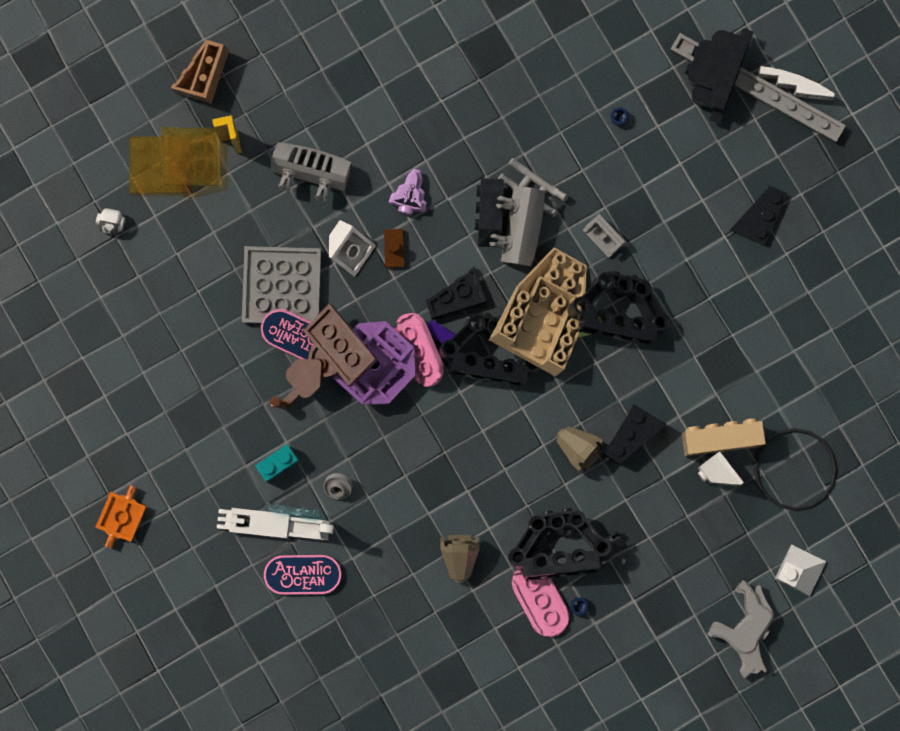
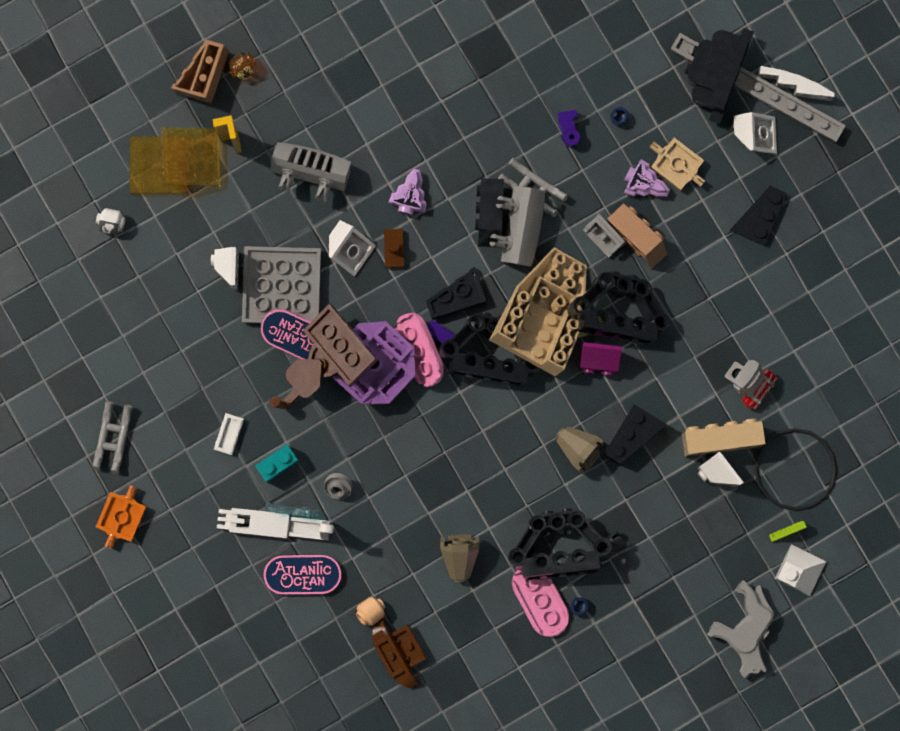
(121, 429): none -> light grey piece
(227, 265): none -> white slope
(228, 434): none -> white tile
(242, 65): none -> clear orange head
(370, 611): none -> light nougat head
(398, 652): none -> reddish brown plate
(567, 127): none -> dark purple leg
(600, 358): none -> magenta slope
(638, 234): none -> medium nougat wedge
(644, 182): none -> lavender rock
(677, 164): none -> tan plate
(751, 382): none -> light grey piece
(756, 132): none -> white slope
(787, 531): none -> lime tile

